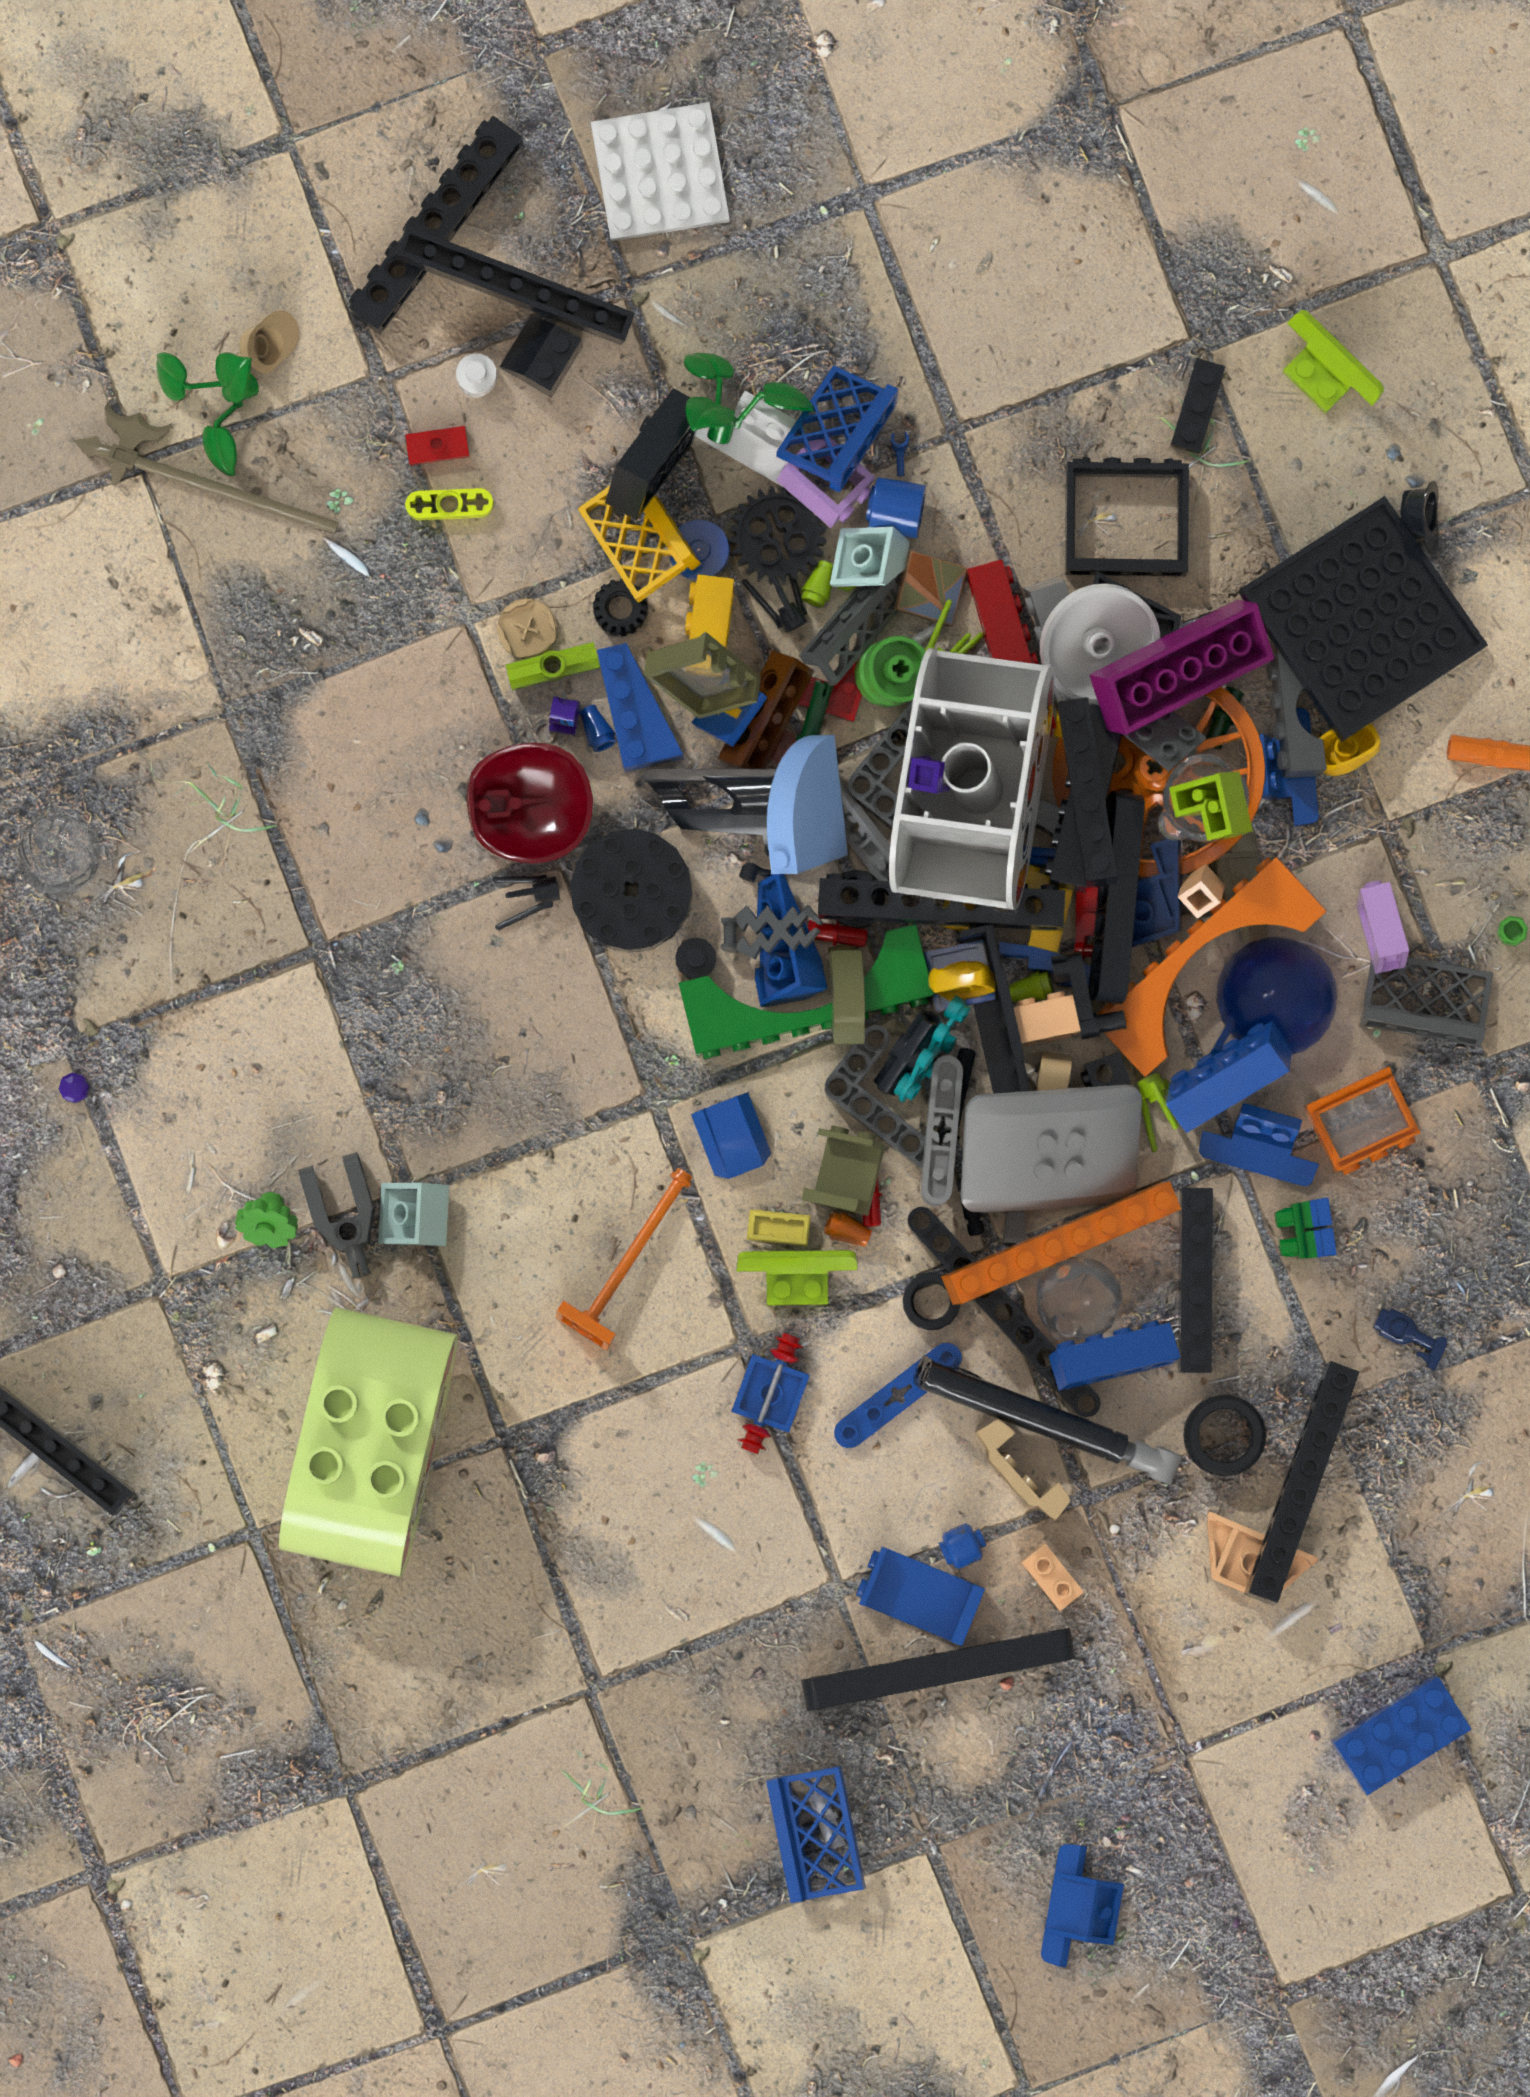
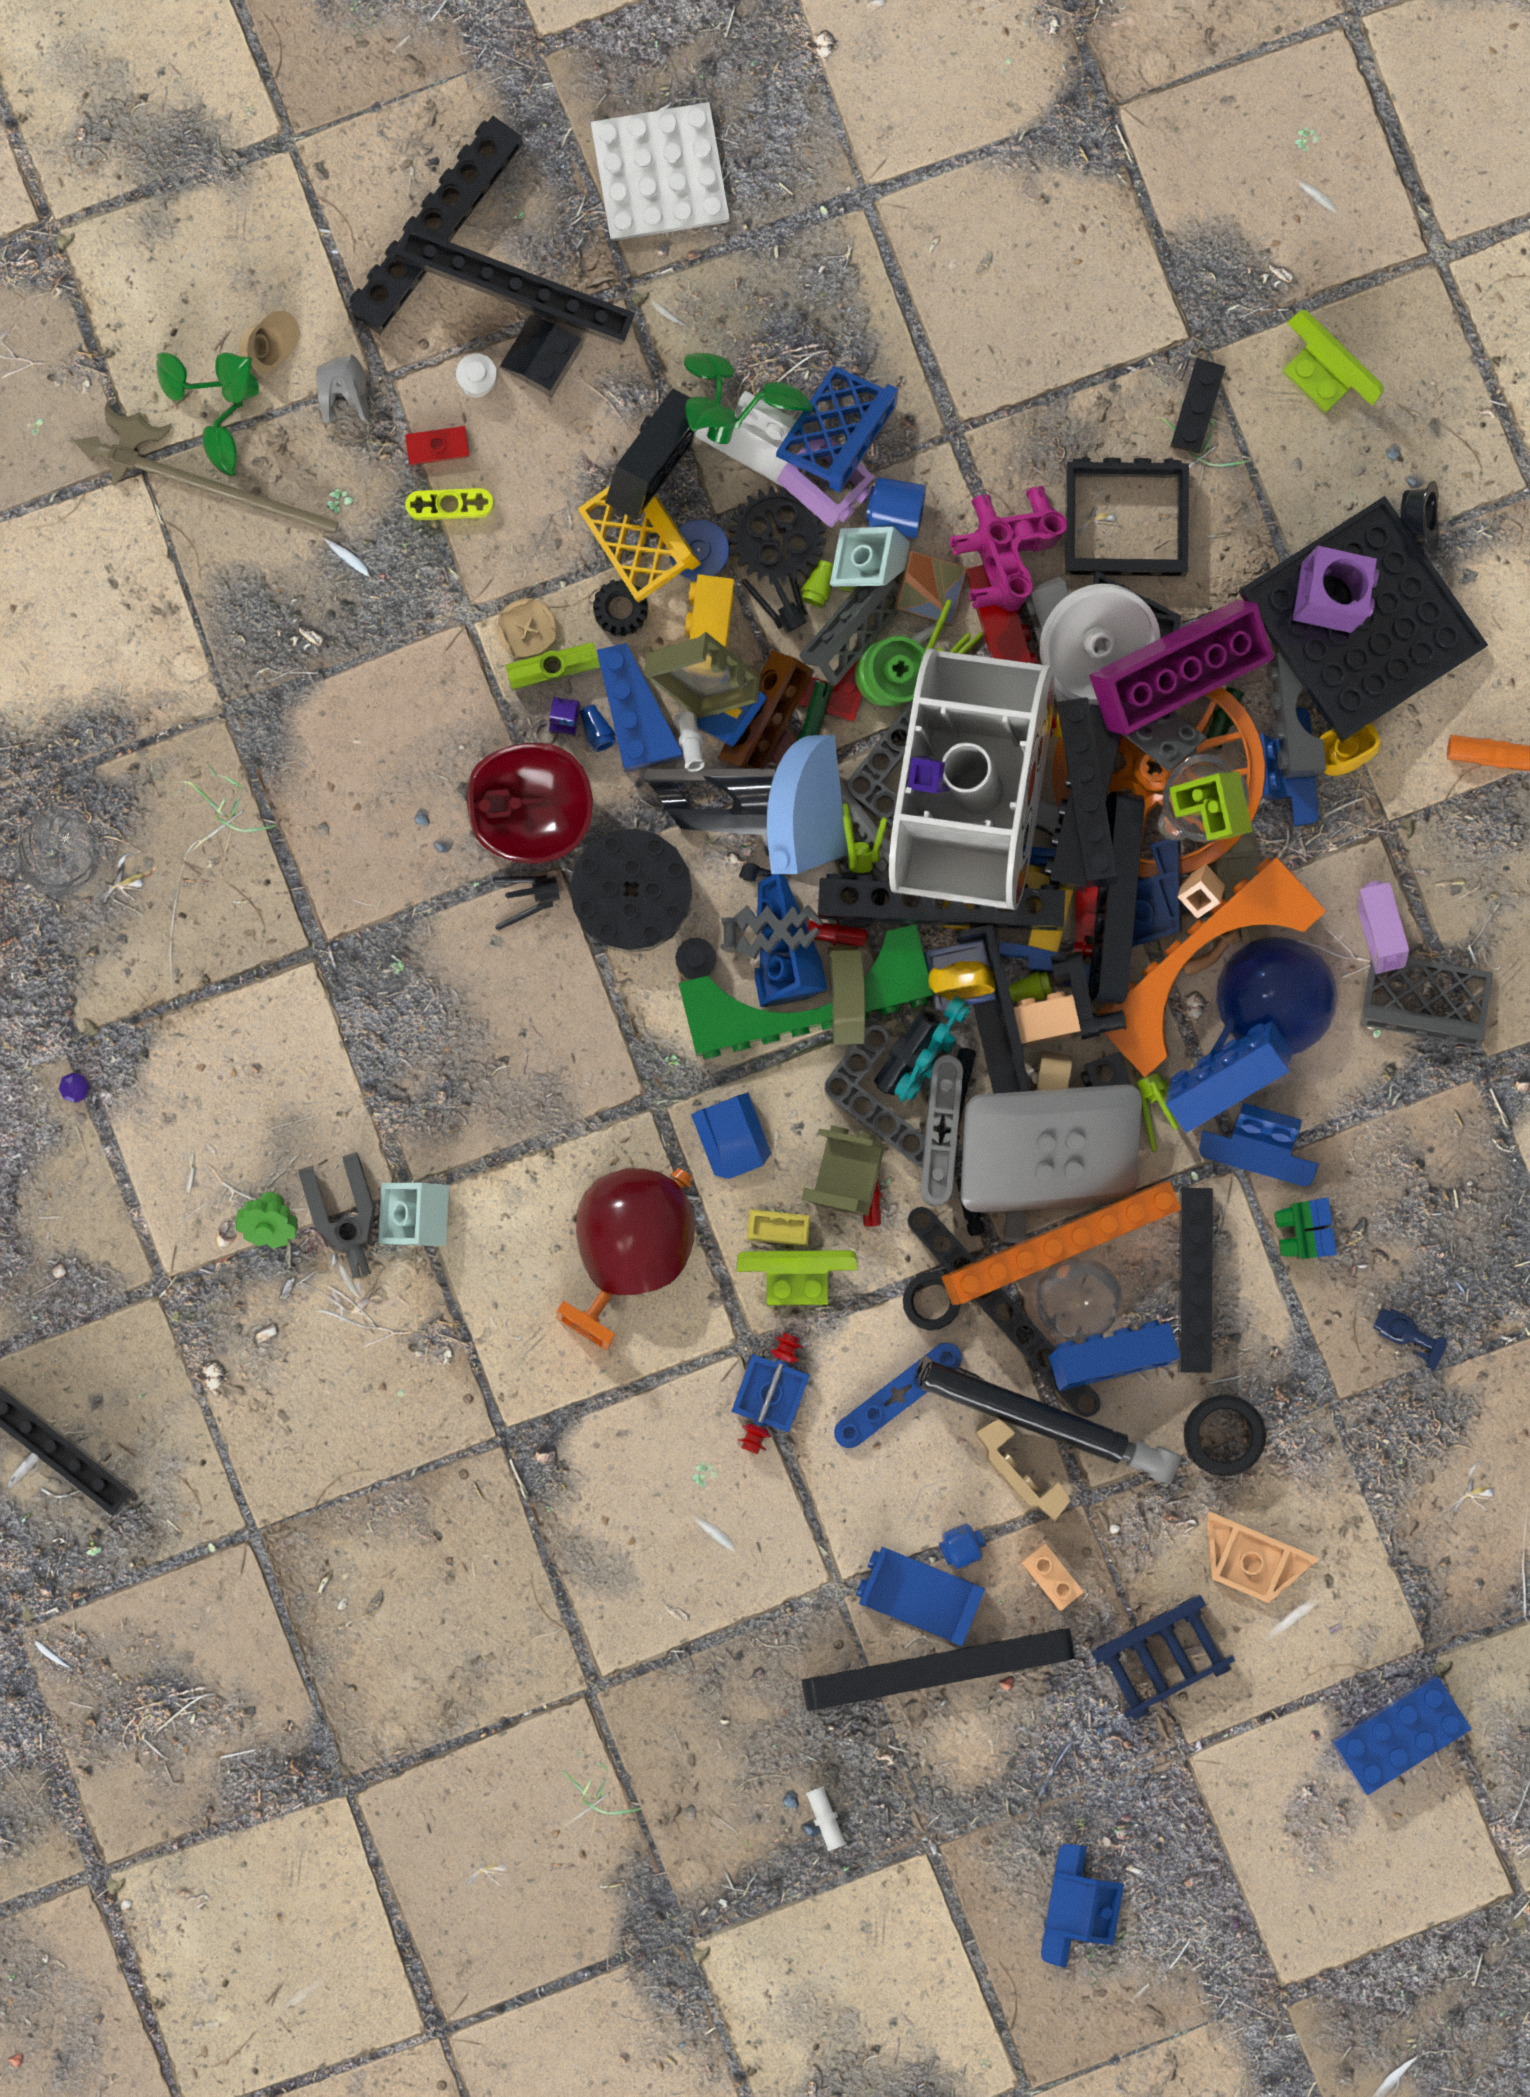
(345, 377): none -> light grey helmet
(367, 1441): yellowish green brick -> none
(634, 1231): none -> dark red piece
(690, 741): none -> white pin
(791, 1841): blue fence -> none
(846, 1229): orange cone -> none
(859, 854): none -> lime plant
(900, 453): blue hand -> none
(1002, 555): none -> dark pink pin
(1137, 1641): none -> dark blue fence
(1201, 963): none -> medium nougat piece
(1301, 1483): black brick -> none
(1316, 606): none -> medium lavender brick
(1362, 1121): window -> none
(1512, 931): bright green tile -> none

